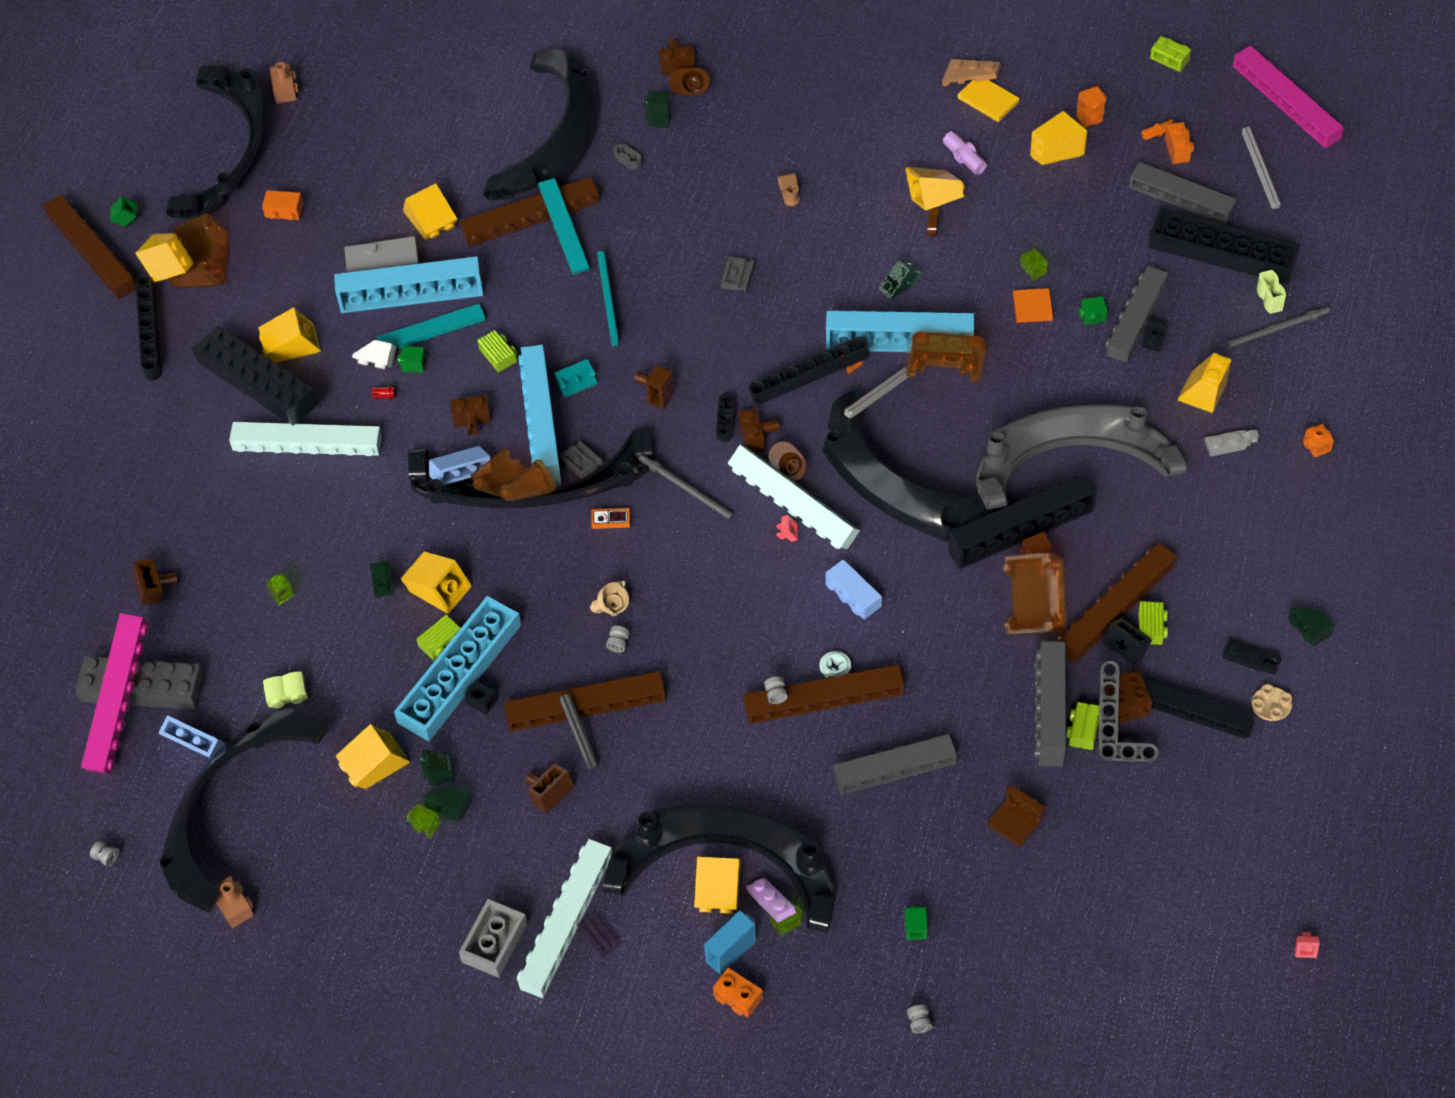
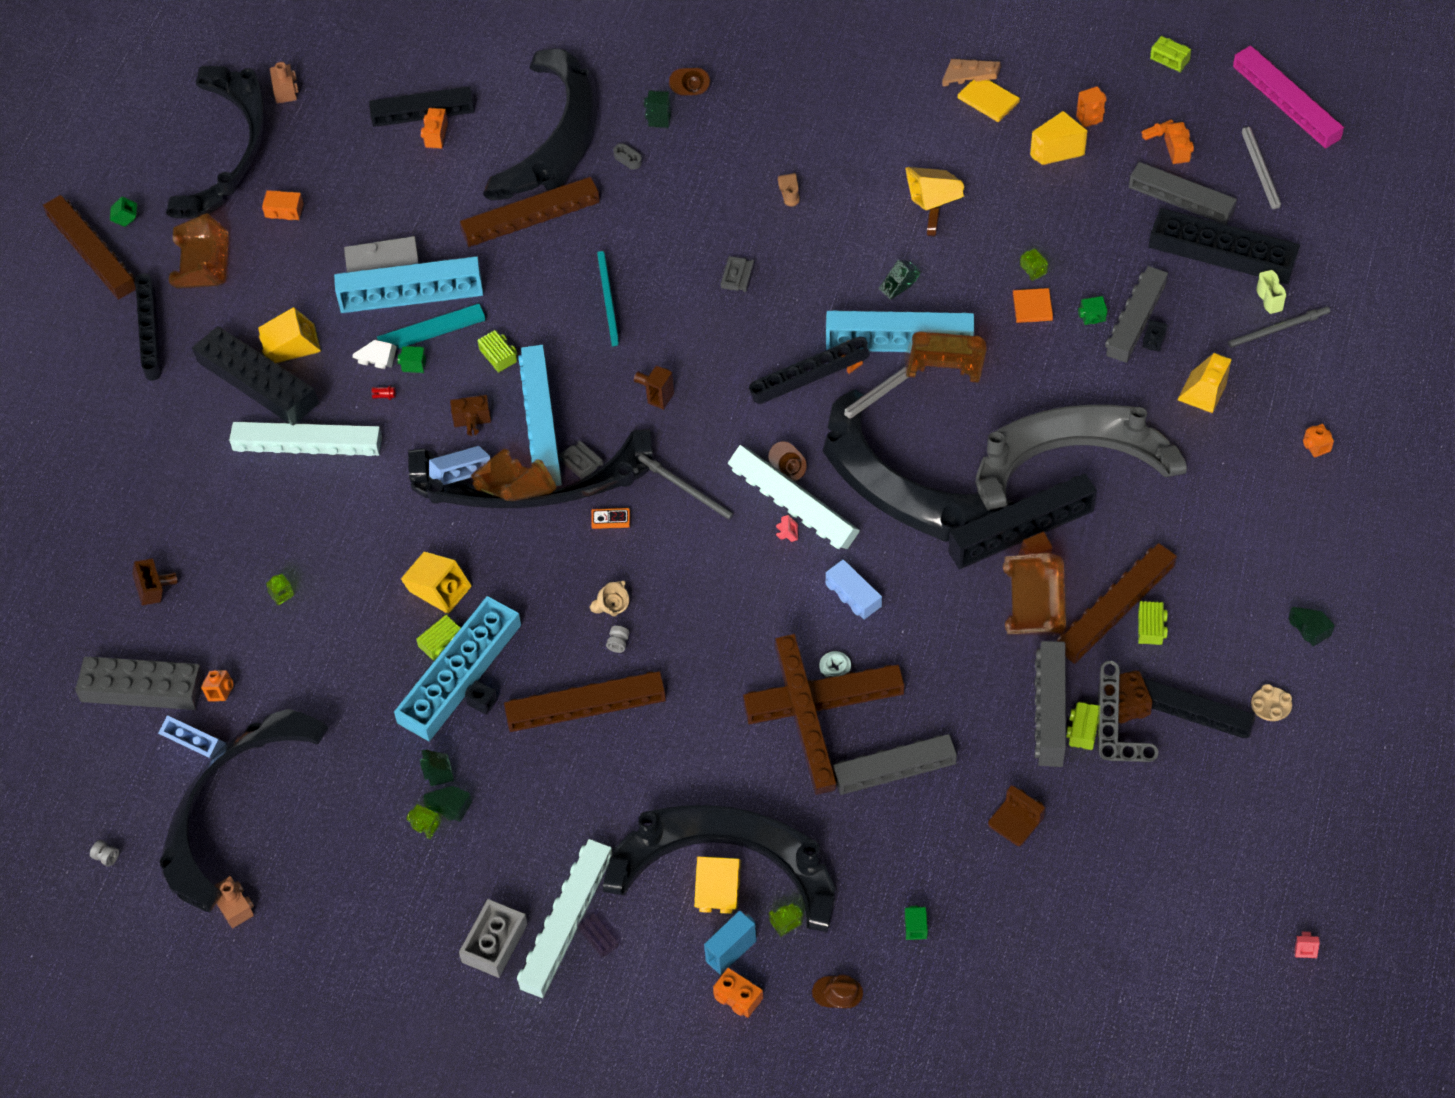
(115, 694): dark pink brick -> none
(164, 256): yellow slope -> none
(217, 685): none -> orange brick
(285, 689): yellowish green brick -> none
(371, 757): yellow slope -> none
(382, 579): clear green slope -> none
(415, 106): none -> black brick
(430, 212): yellow slope -> none
(434, 128): none -> orange brick
(549, 787): reddish brown brick -> none
(563, 226): teal tile -> none
(575, 378): teal hinge -> none
(578, 731): dark grey axle -> none
(675, 57): reddish brown brick -> none
(729, 424): black beam -> none
(753, 430): reddish brown brick -> none
(771, 899): lavender plate -> none
(776, 690): light grey wheel -> none
(805, 714): none -> reddish brown brick
(837, 992): none -> reddish brown piece
(919, 1019): light grey wheel -> none
(964, 152): lavender piece -> none
(1127, 640): black brick -> none
(1230, 442): light grey hinge -> none
(1251, 657): black hinge -> none

